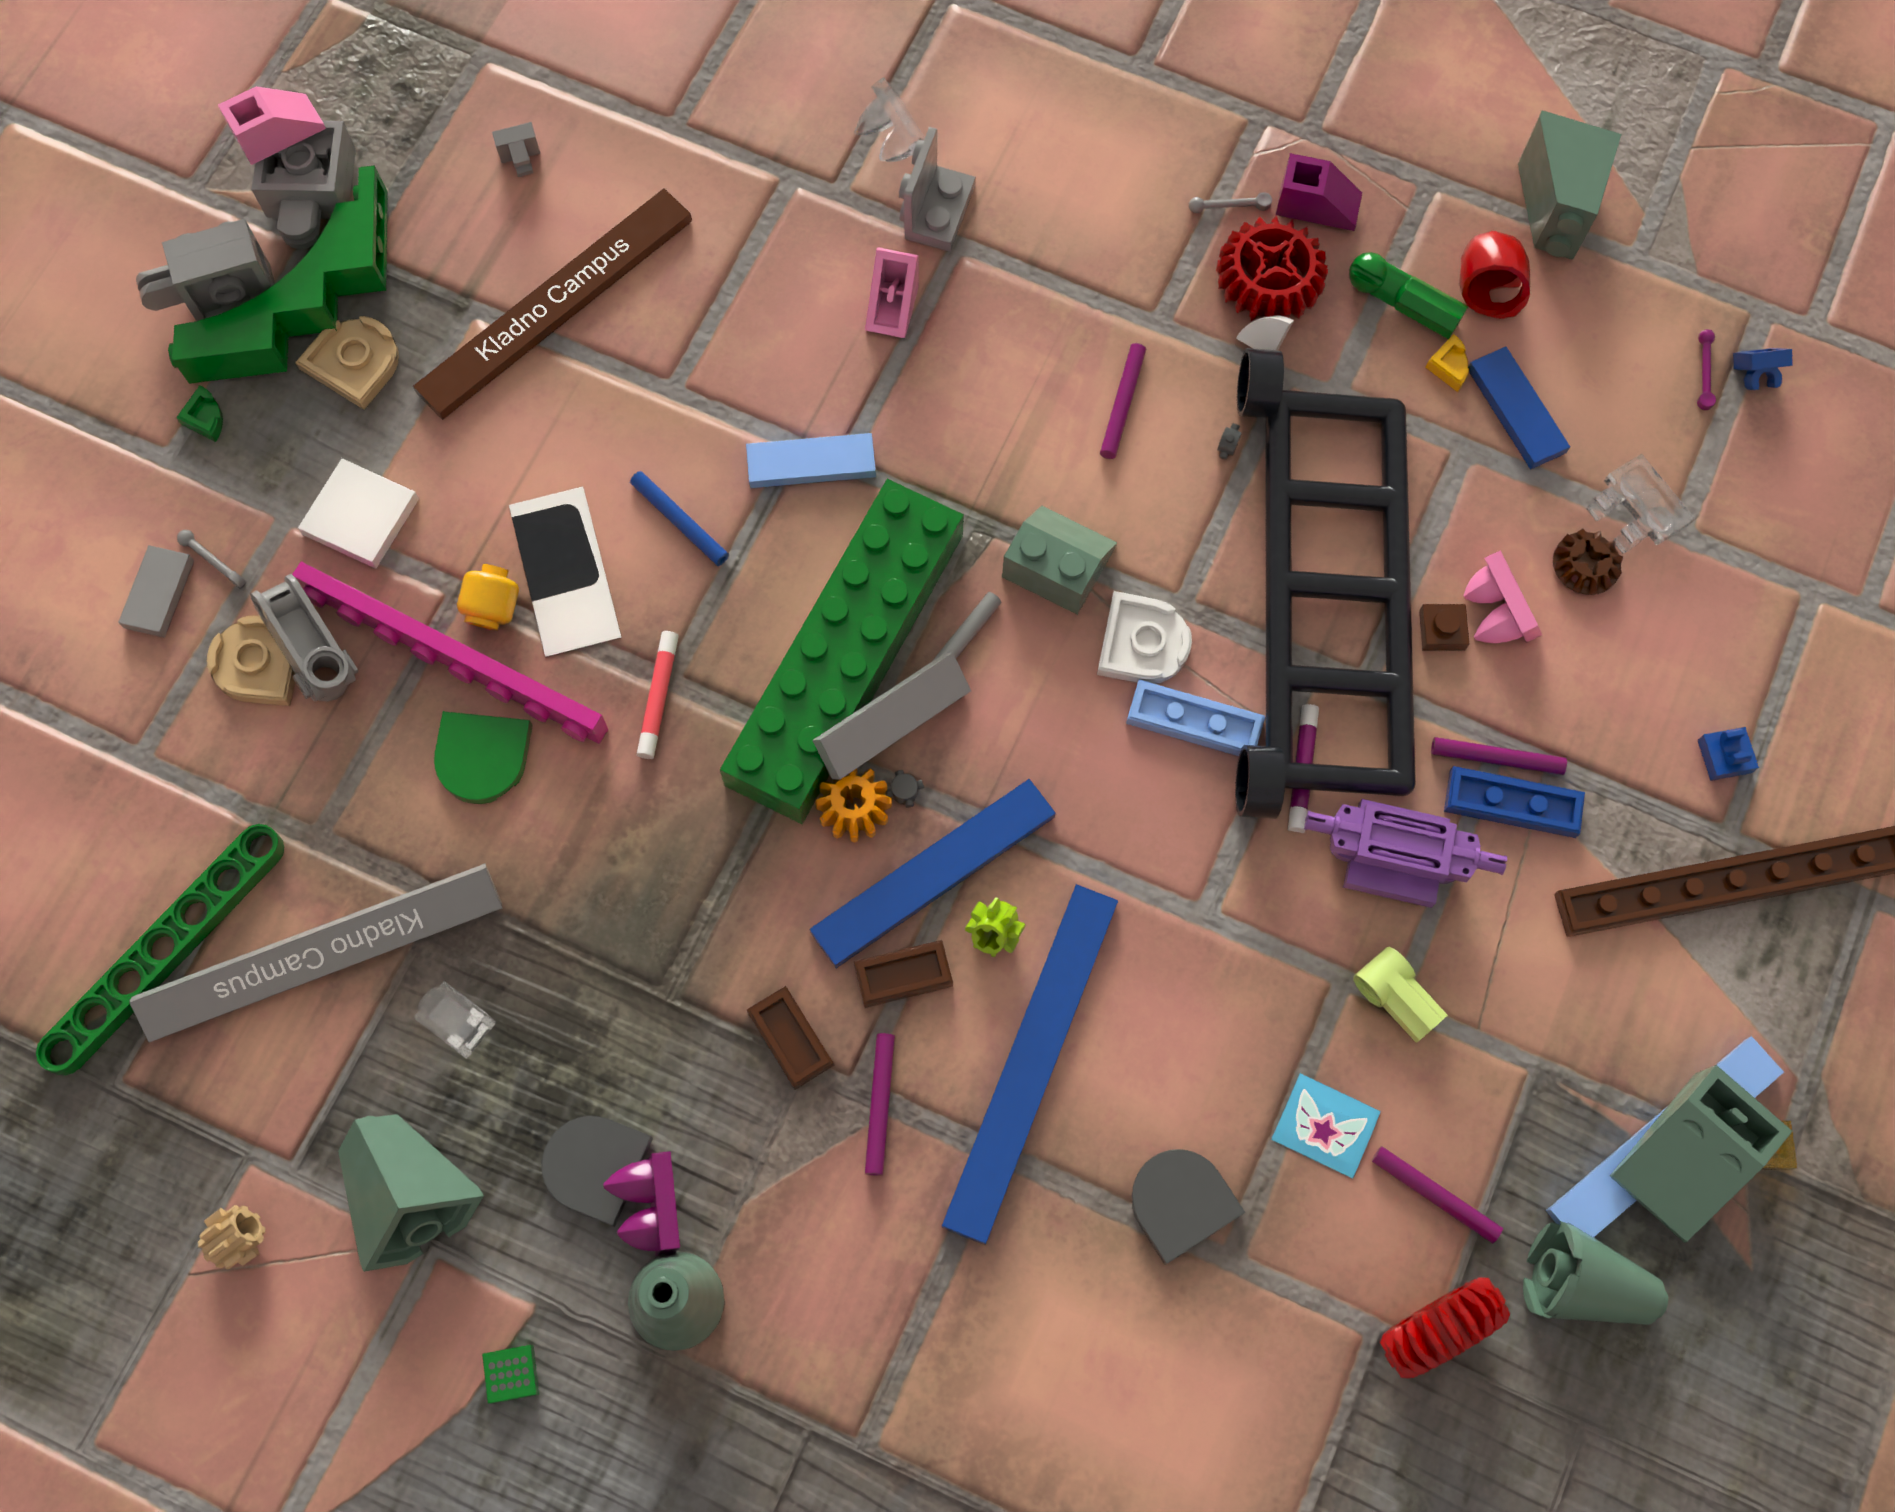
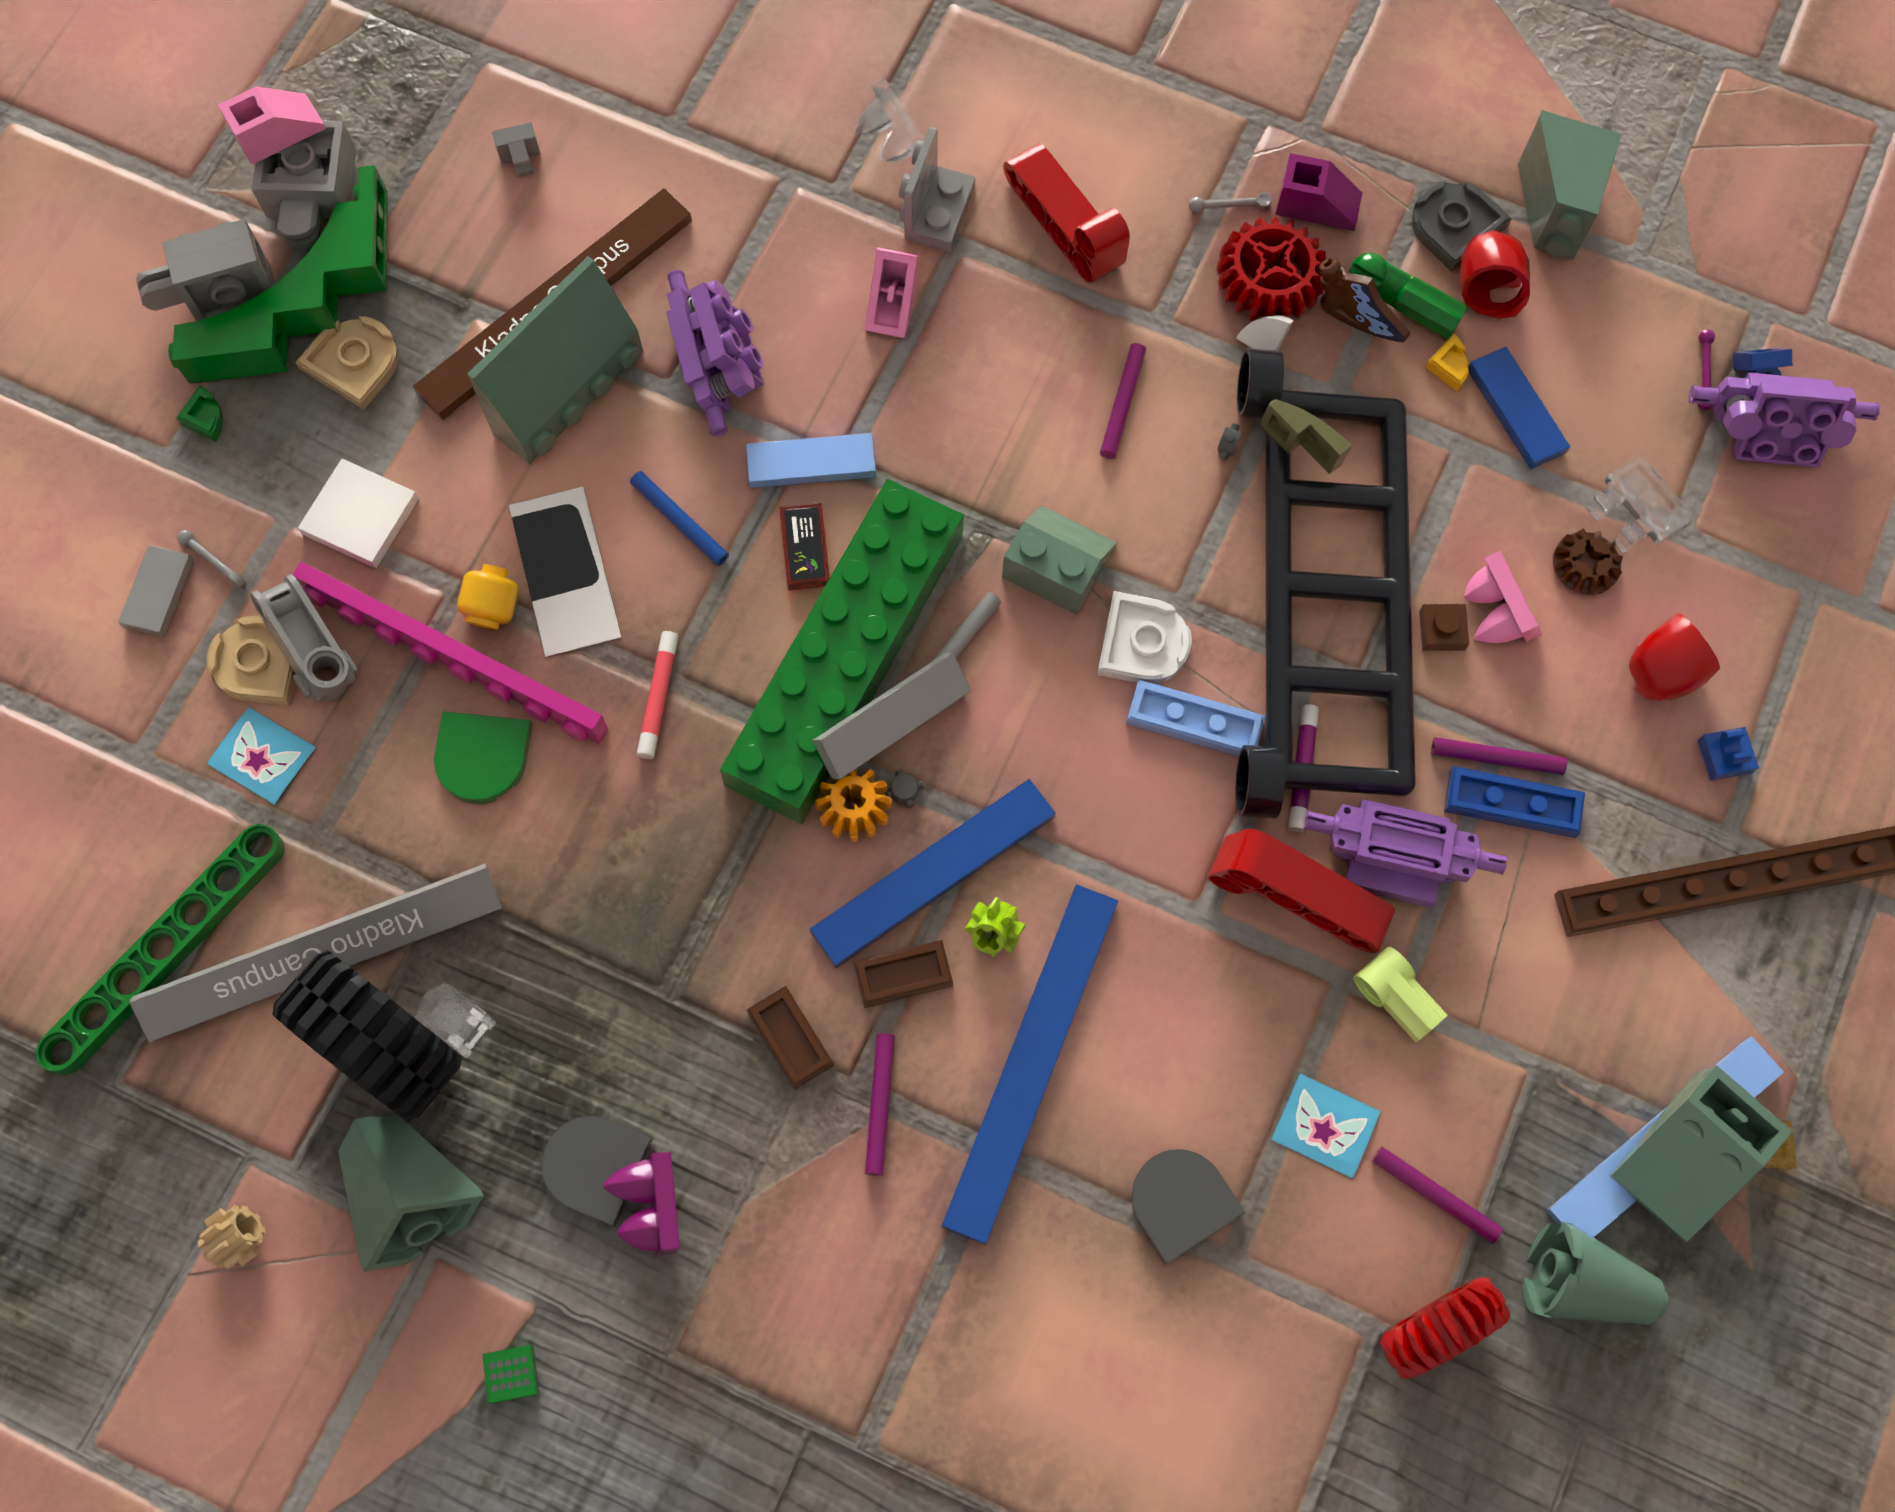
(261, 755): none -> medium azure sticker
(366, 1035): none -> black tyre
(556, 362): none -> sand green slope
(689, 1313): sand green cone -> none
(712, 346): none -> medium lavender piece
(804, 546): none -> tile
(1087, 239): none -> red beam
(1297, 427): none -> olive slope
(1304, 887): none -> red beam
(1358, 303): none -> reddish brown arm
(1451, 216): none -> dark grey tile
(1672, 661): none -> red piece
(1785, 416): none -> medium lavender piece

